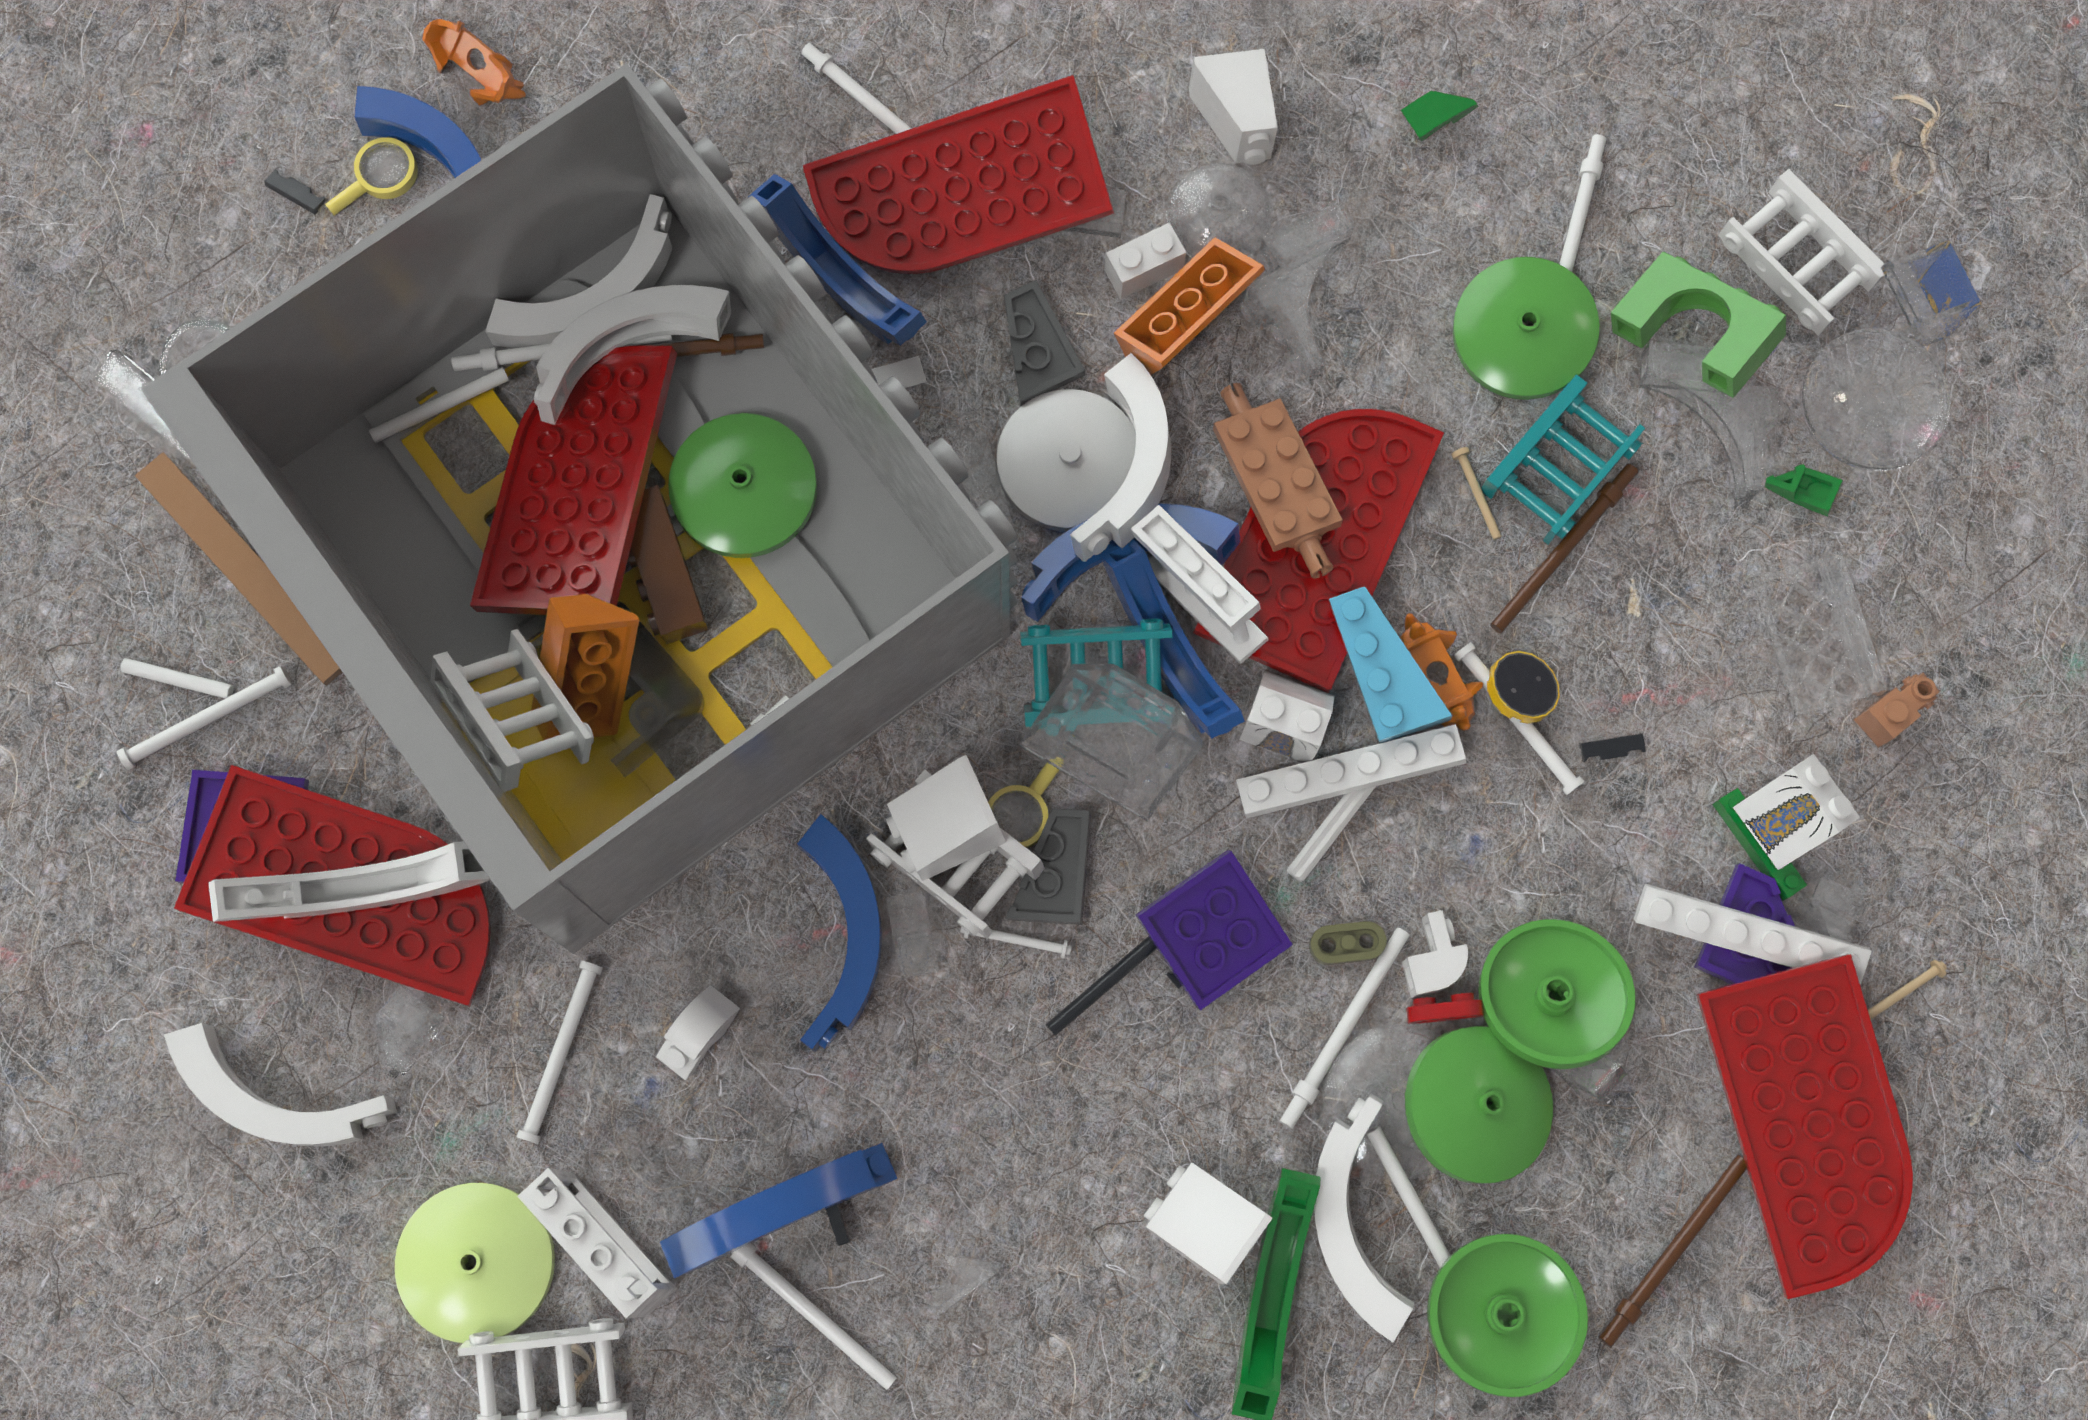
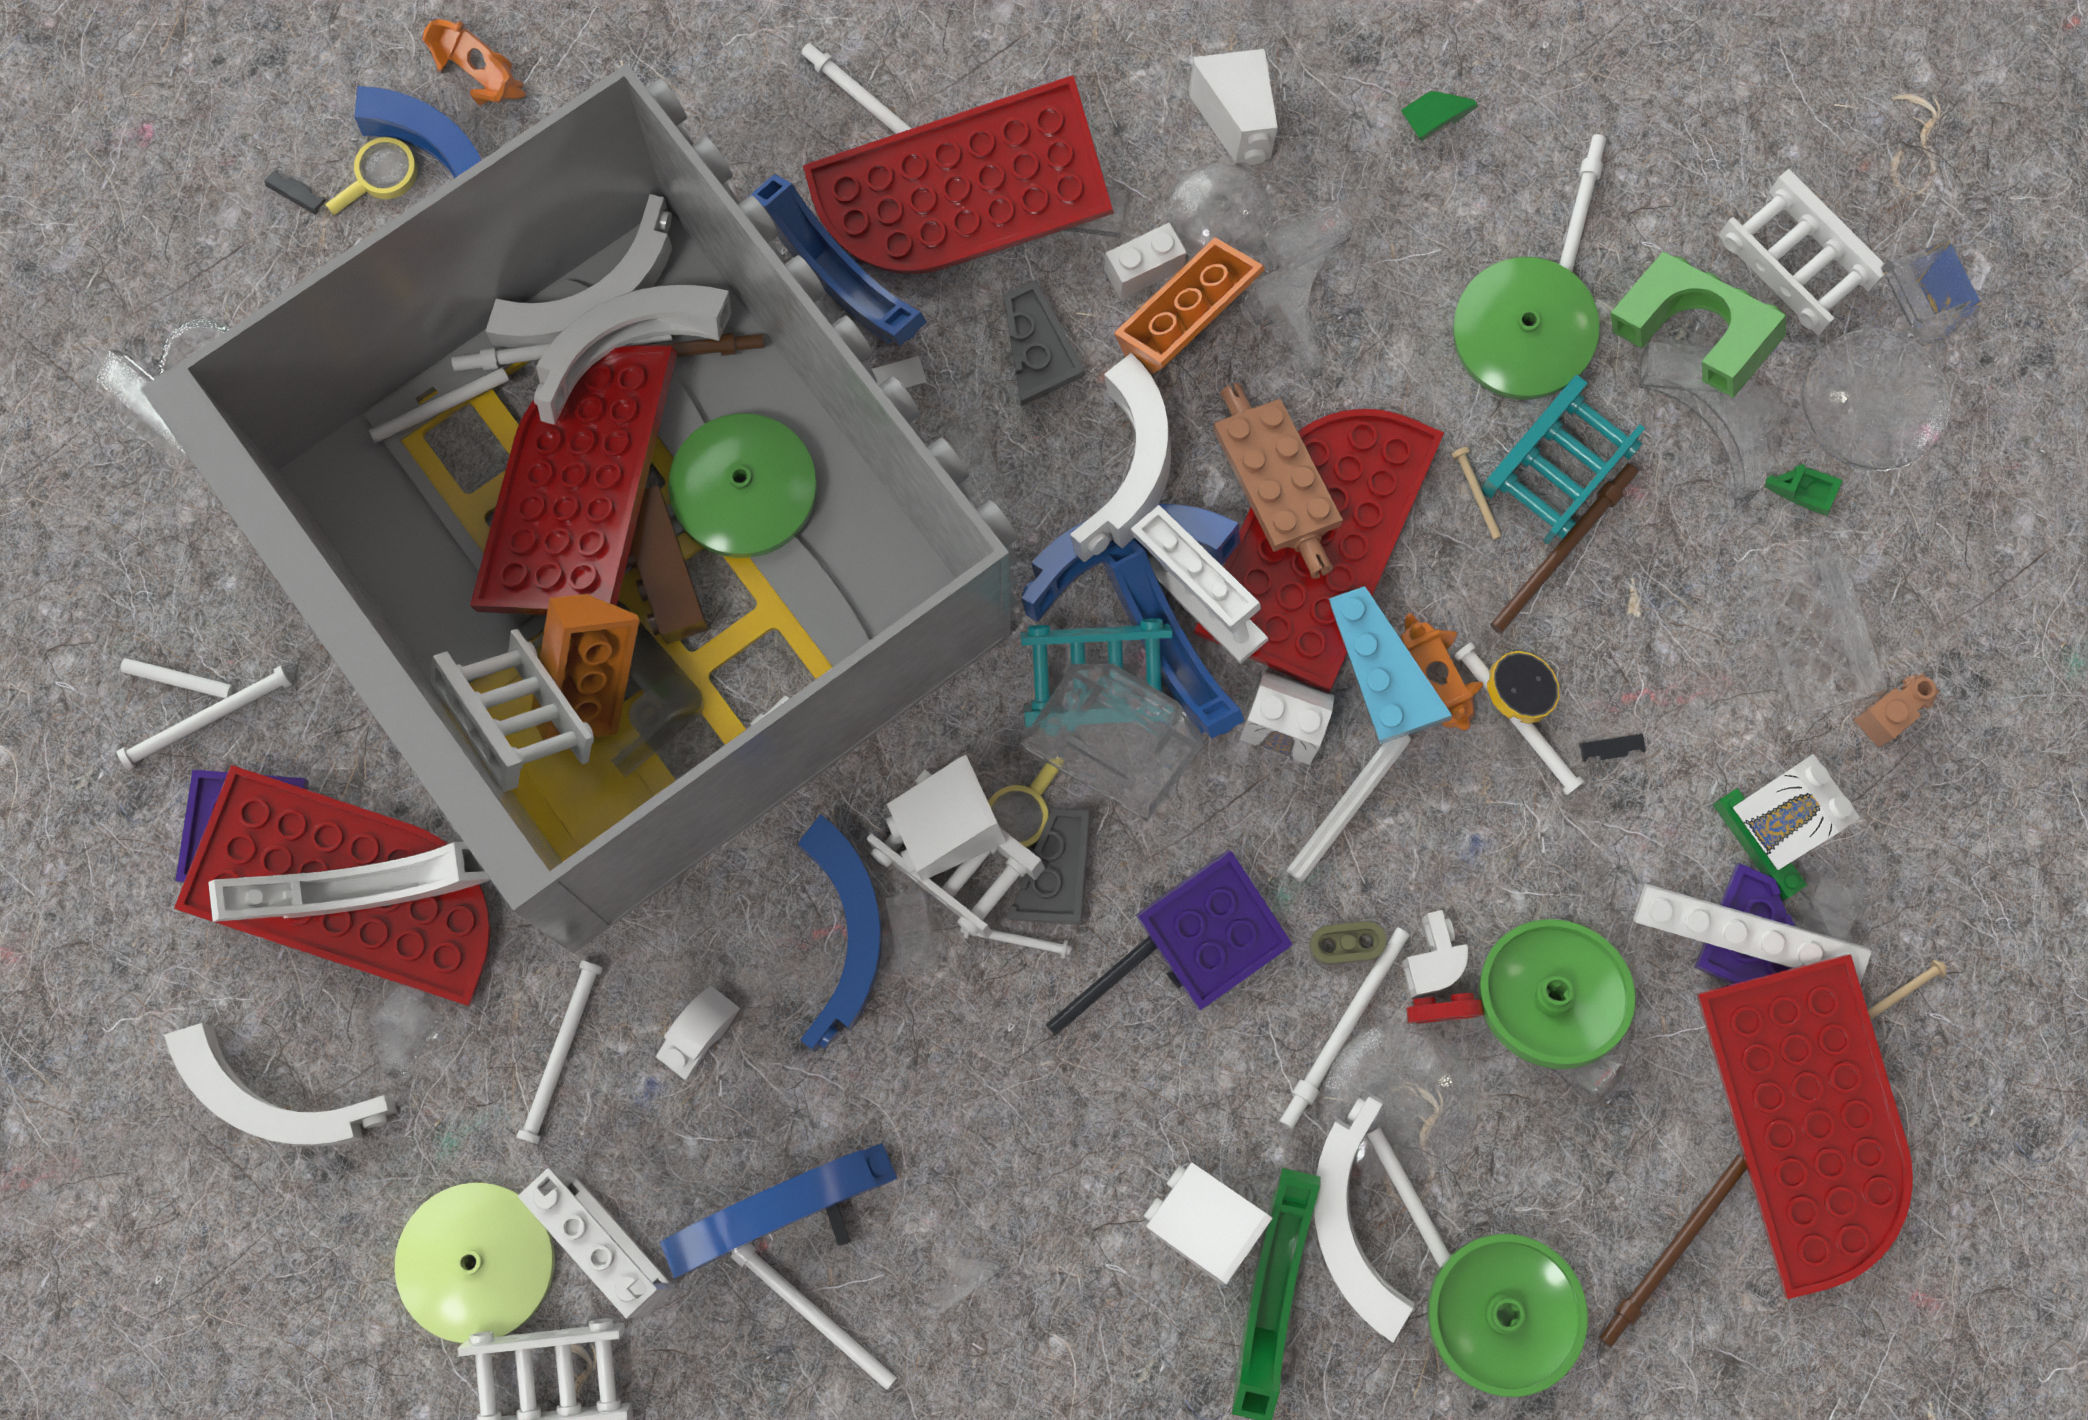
(236, 562): medium nougat tile -> none
(1064, 457): white dish -> none
(1351, 771): white plate -> none
(1477, 1107): bright green dish -> none

